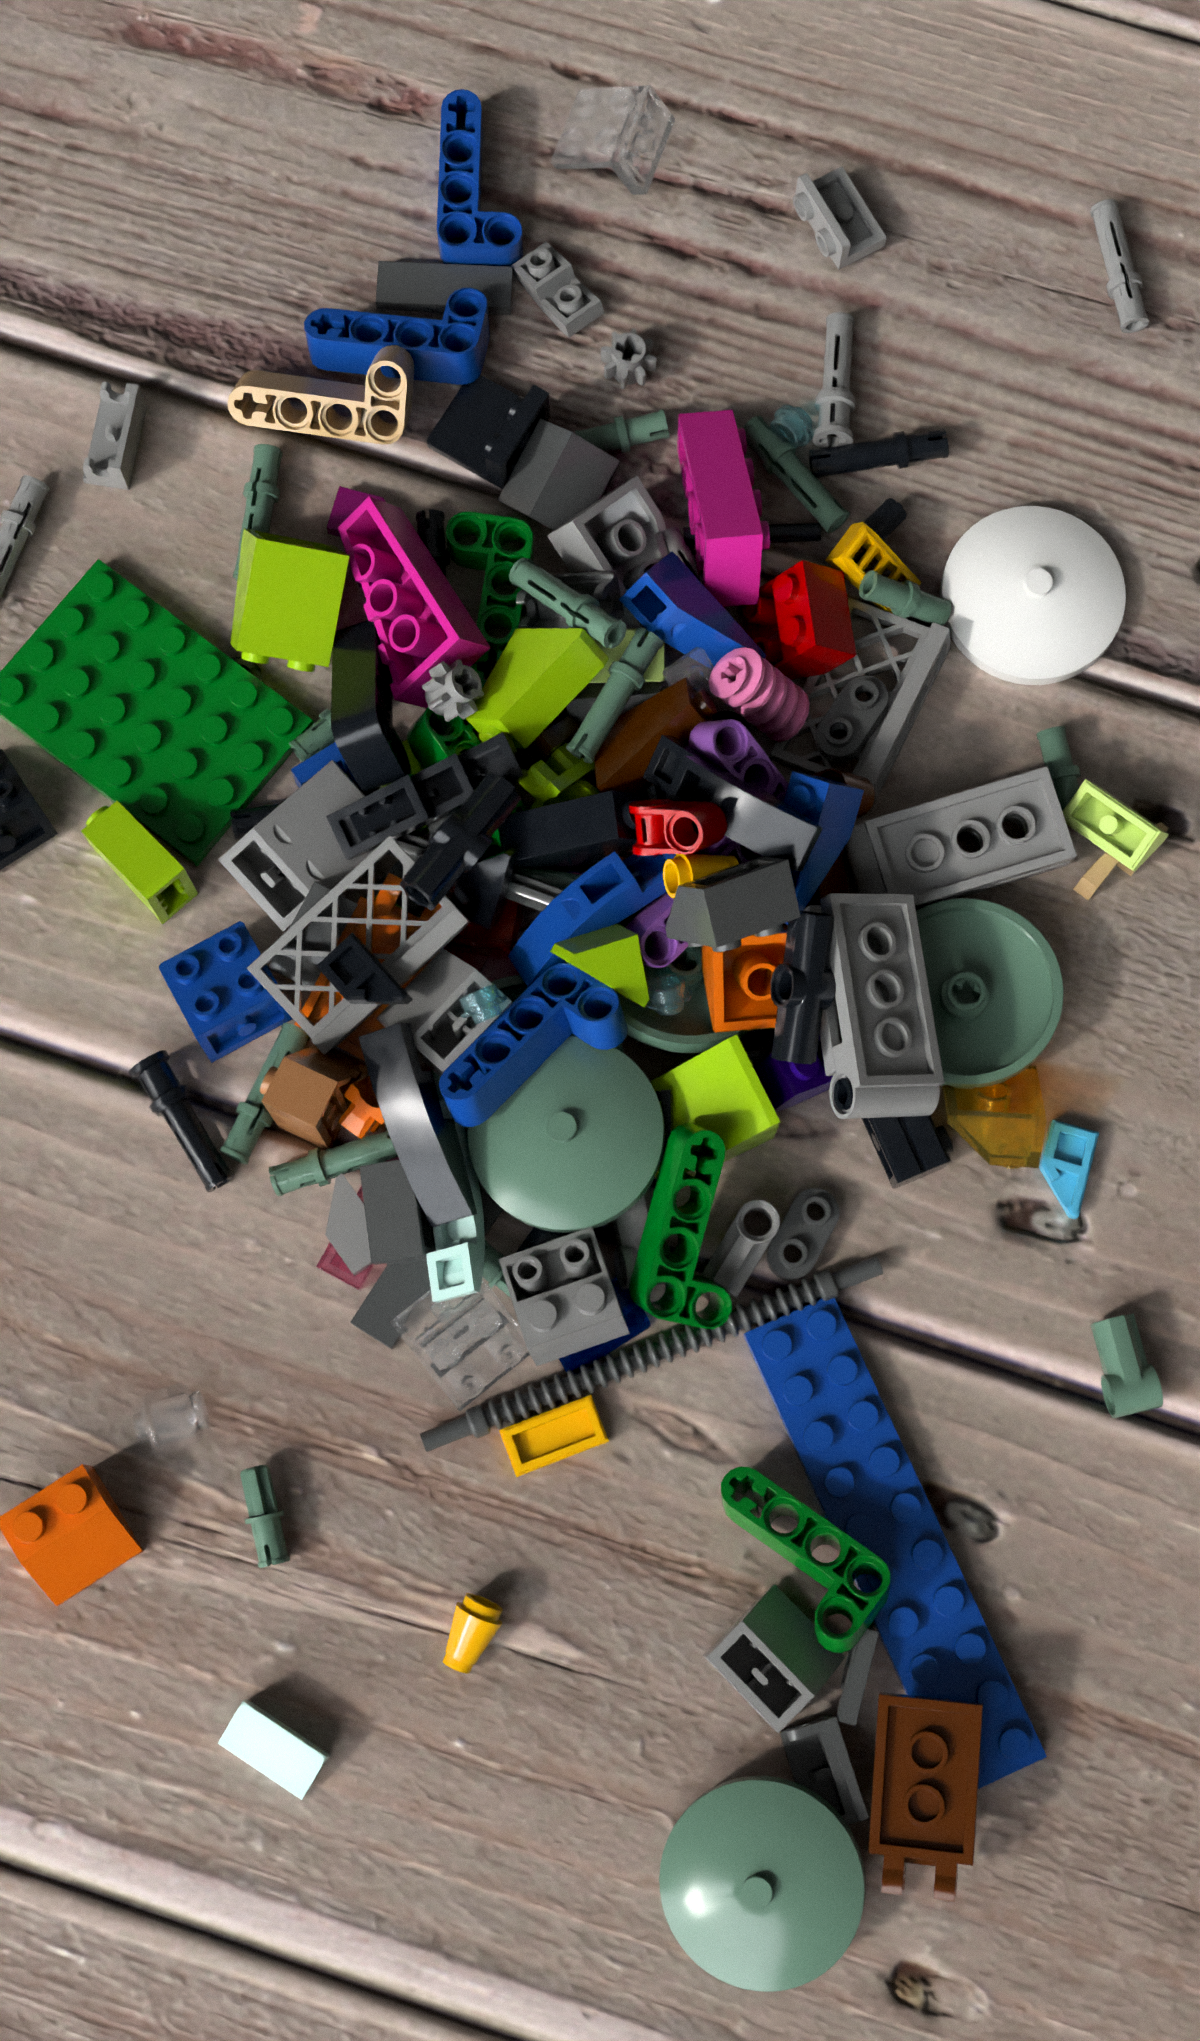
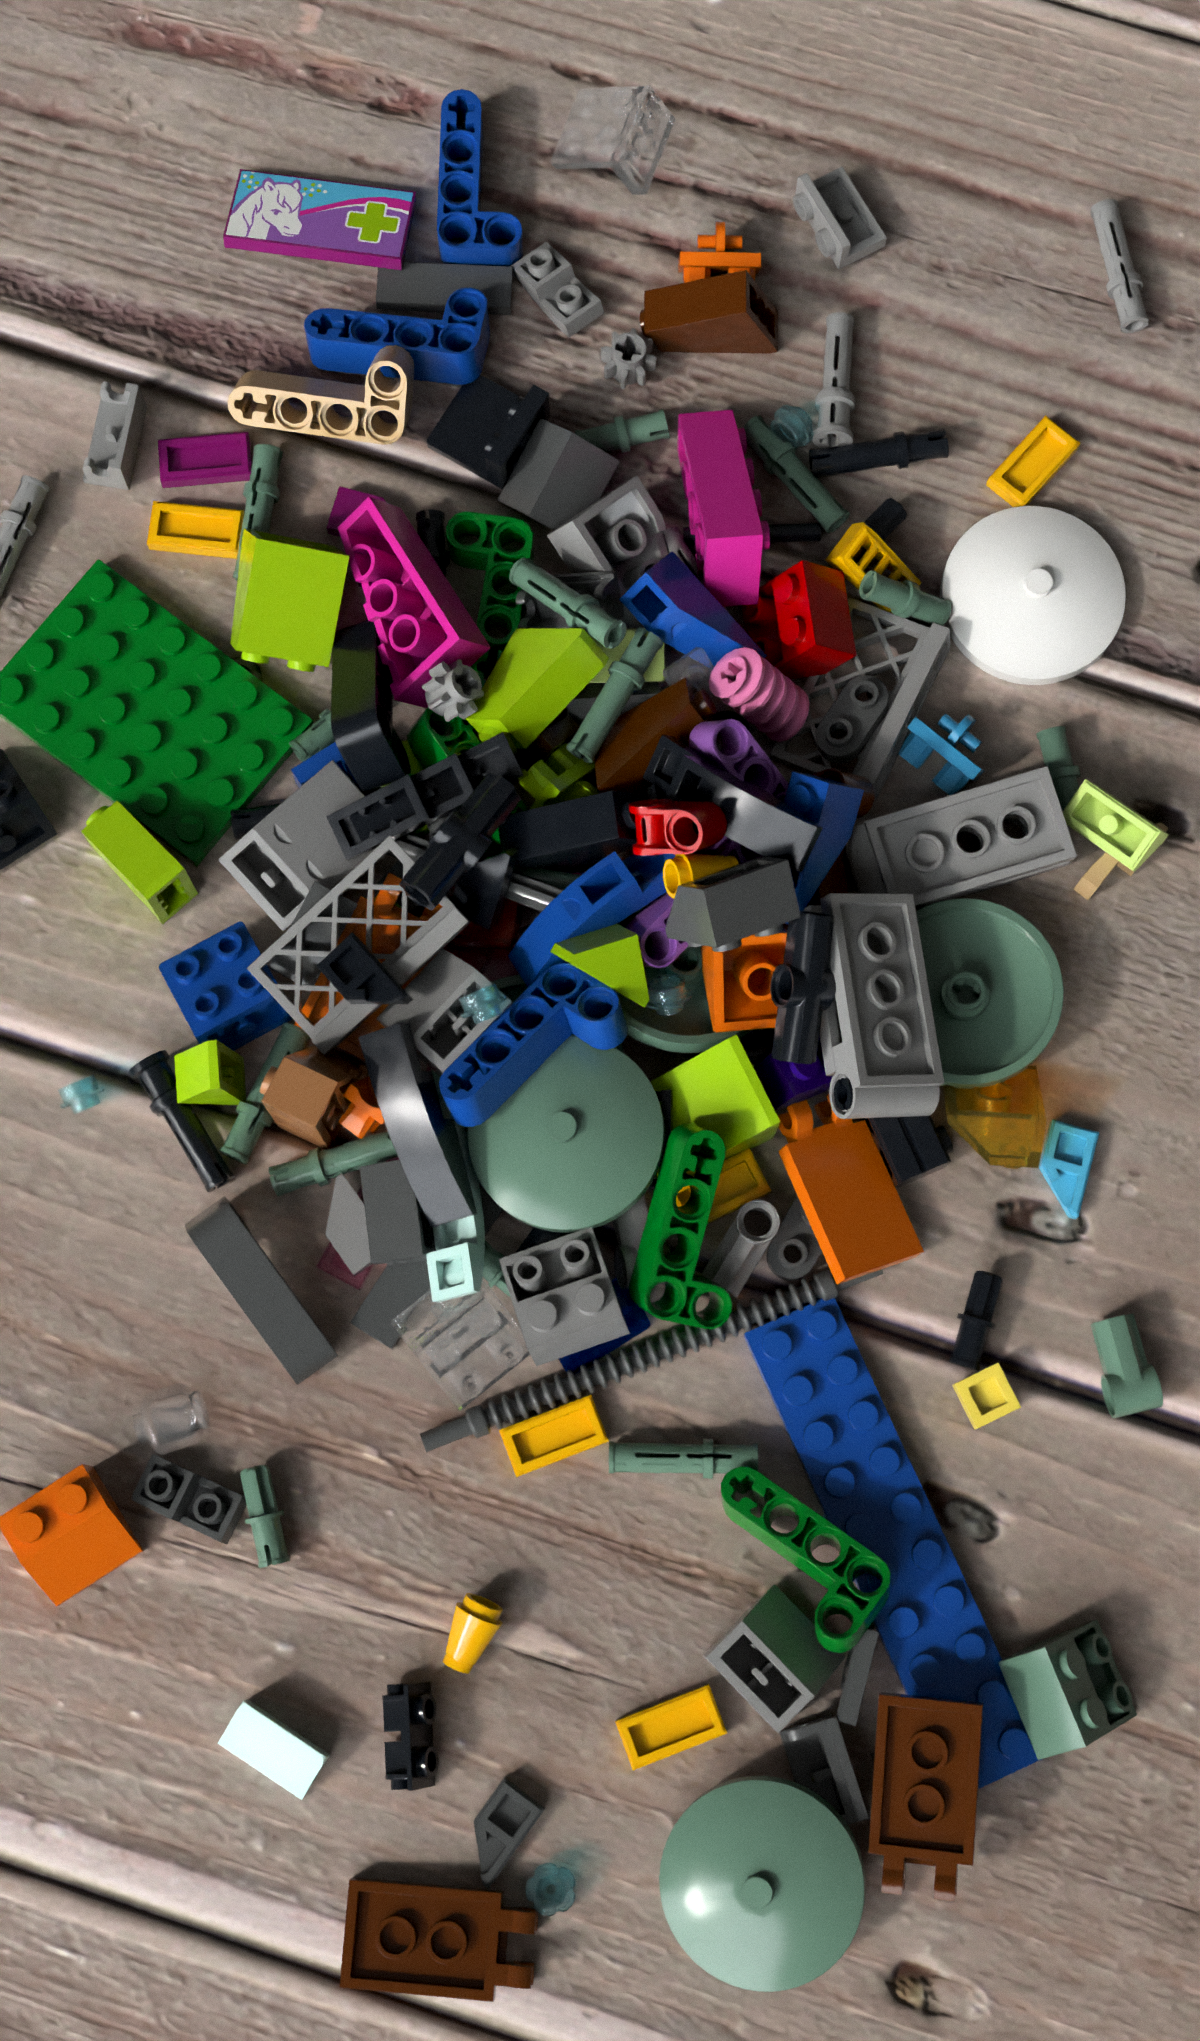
(81, 1094): none -> clear light blue plate
(189, 1499): none -> dark grey slope
(195, 529): none -> yellow tile
(205, 459): none -> magenta tile
(210, 1075): none -> lime slope
(260, 1290): none -> dark grey beam
(320, 219): none -> tile
(414, 1759): none -> black hinge
(432, 1940): none -> reddish brown tile
(502, 1827): none -> dark grey tile
(547, 1903): none -> clear light blue plate
(670, 1727): none -> yellow tile
(681, 1458): none -> sand green pin
(701, 264): none -> orange hips
(711, 316): none -> reddish brown slope
(738, 1184): none -> yellow tile
(845, 1192): none -> orange tile
(924, 740): none -> dark azure hips
(976, 1320): none -> black axle
(986, 1396): none -> light yellow plate
(1033, 463): none -> yellow tile
(1068, 1690): none -> sand green slope

